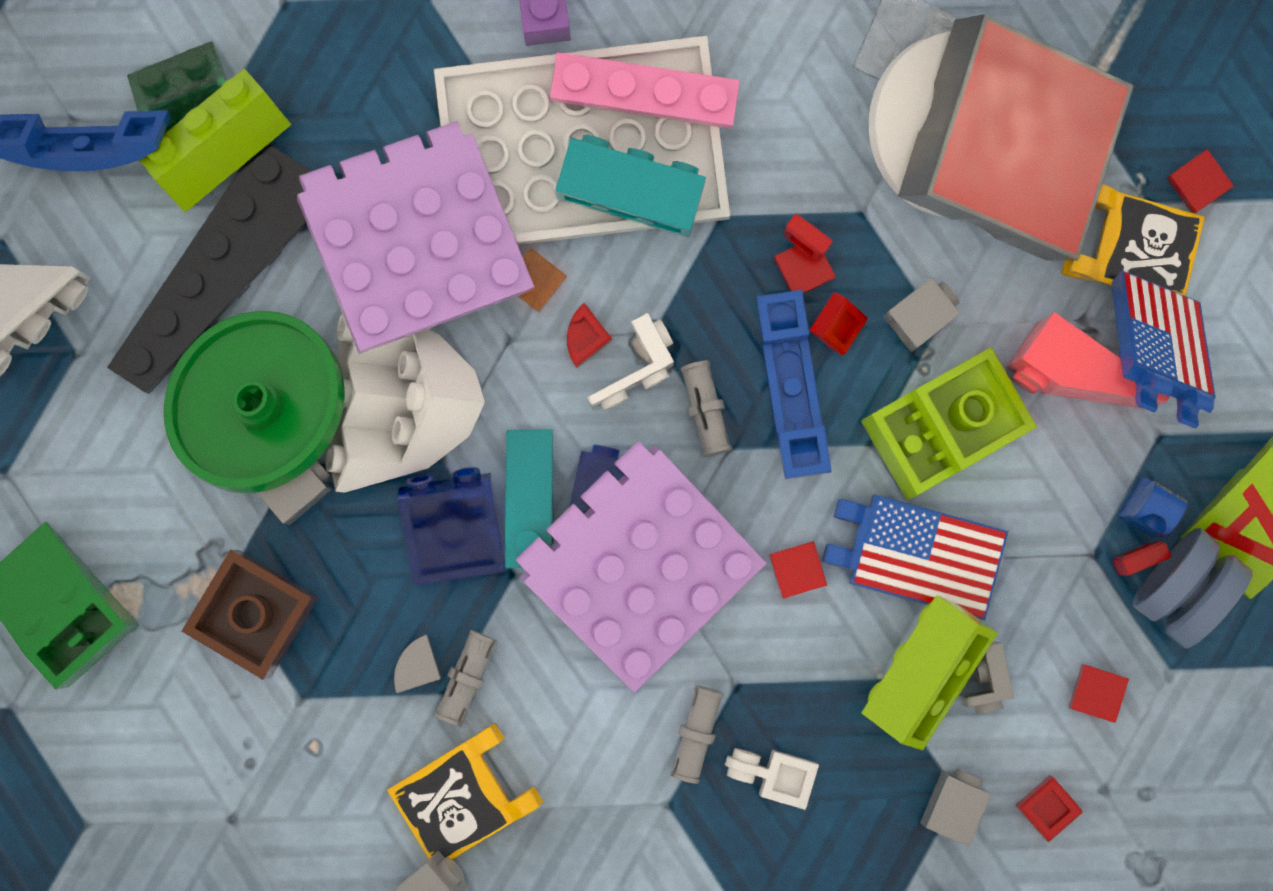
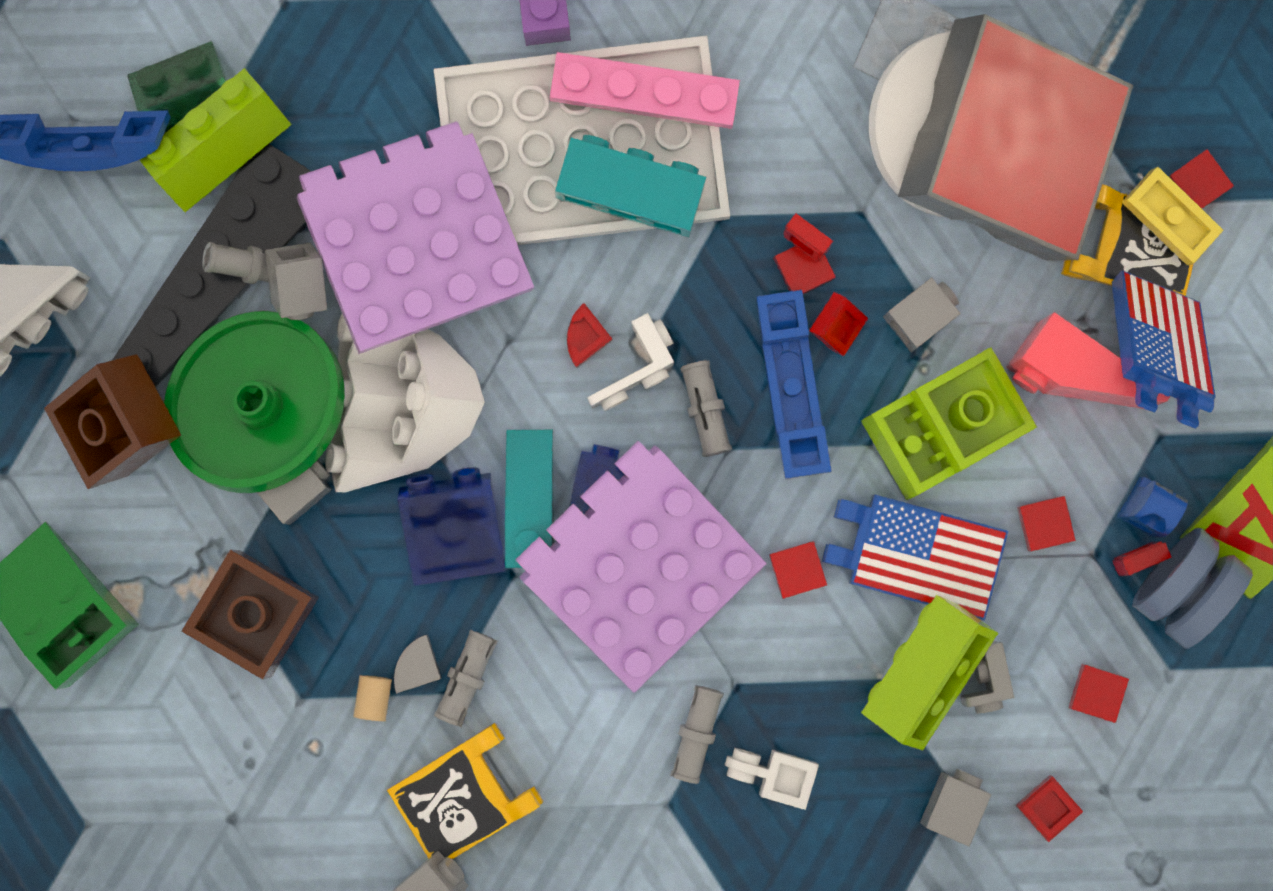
(112, 421): none -> reddish brown brick
(232, 261): none -> light grey pin
(296, 281): none -> light grey brick
(372, 698): none -> tan hinge
(545, 279): clear orange tile -> none
(1046, 523): none -> red tile
(1172, 216): none -> light yellow plate

